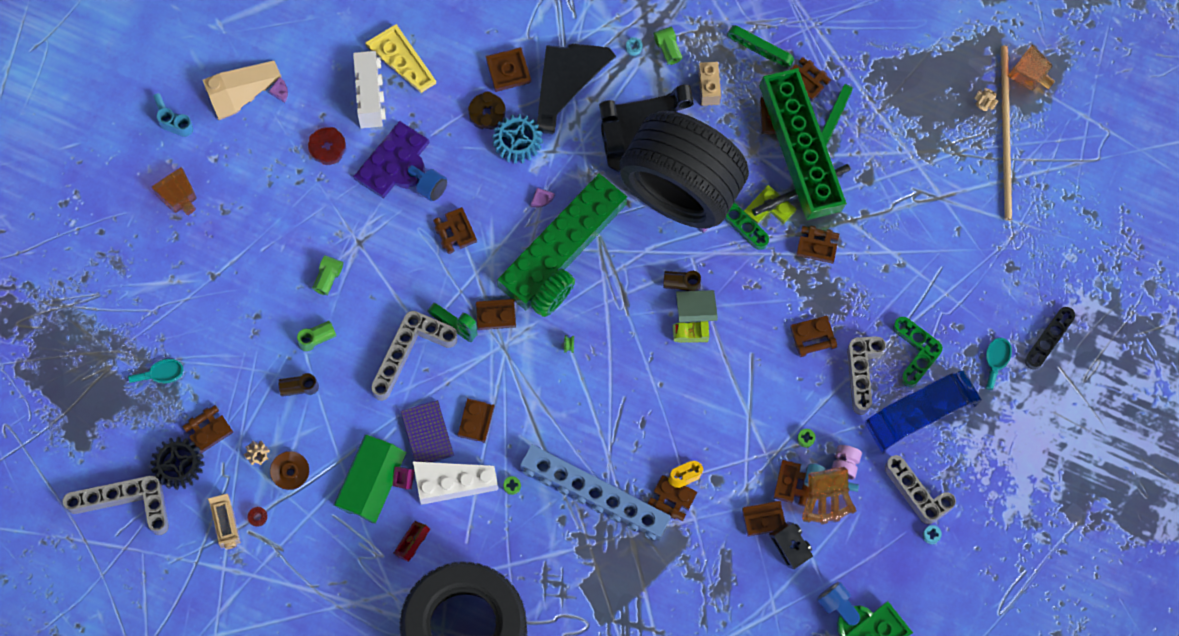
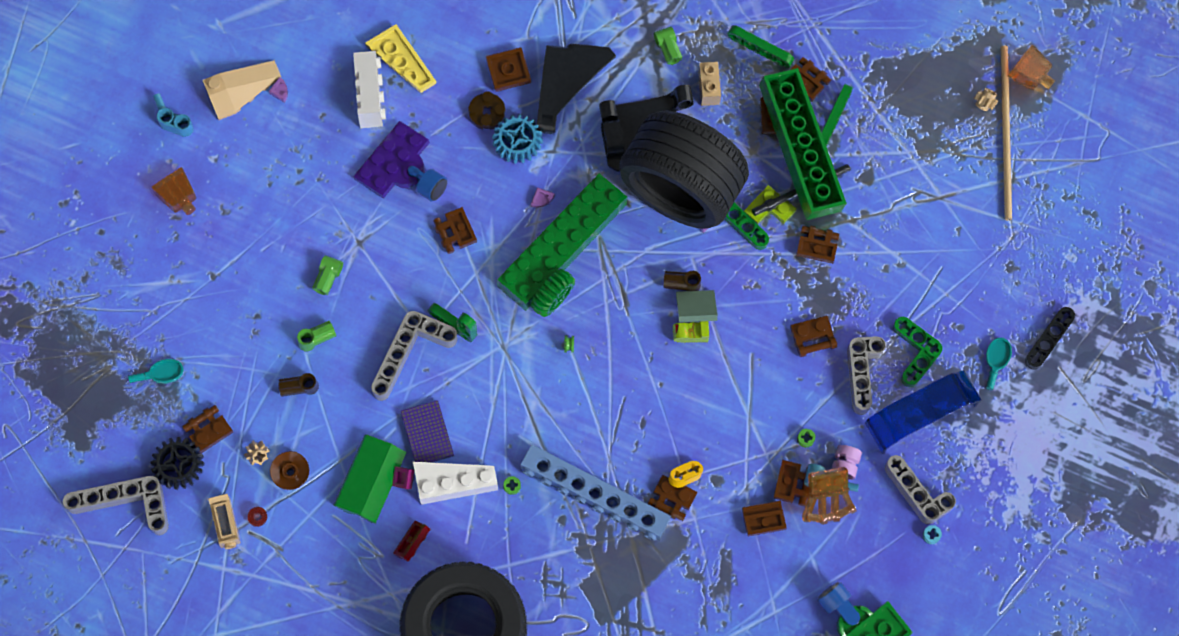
(336, 150): clear red plate -> none
(476, 420): reddish brown plate -> none
(496, 314): reddish brown plate -> none
(632, 41): medium azure bush -> none
(782, 539): black brick -> none

